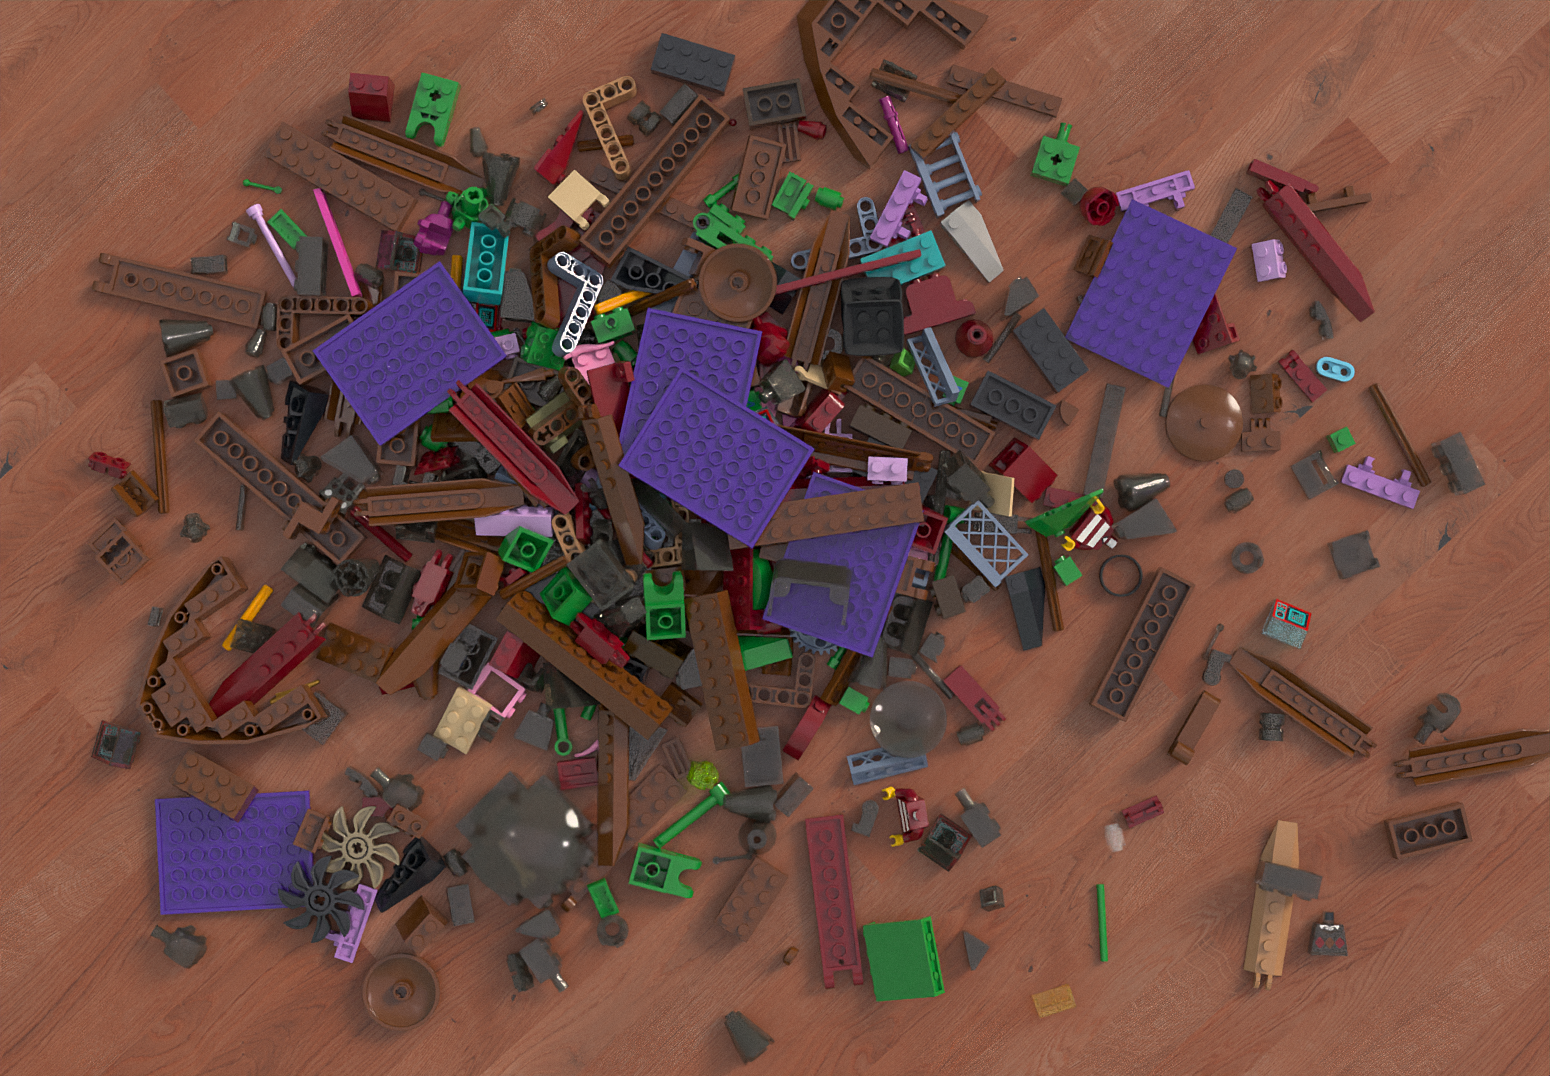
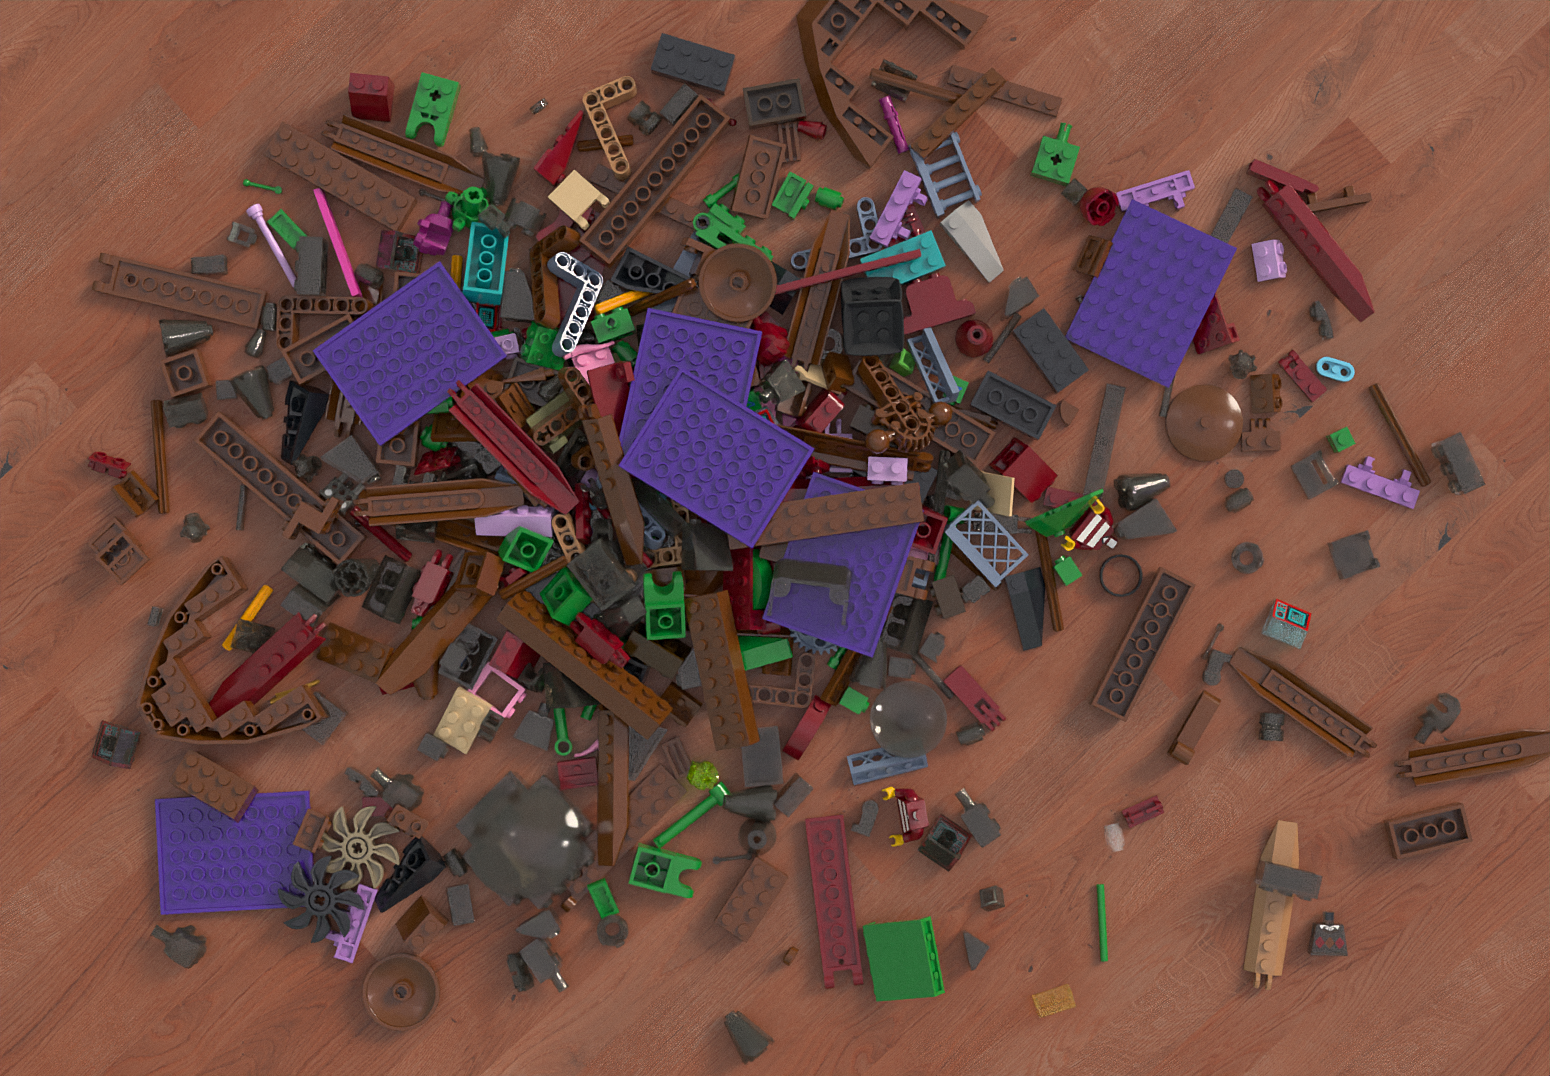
(920, 426): none -> reddish brown piece

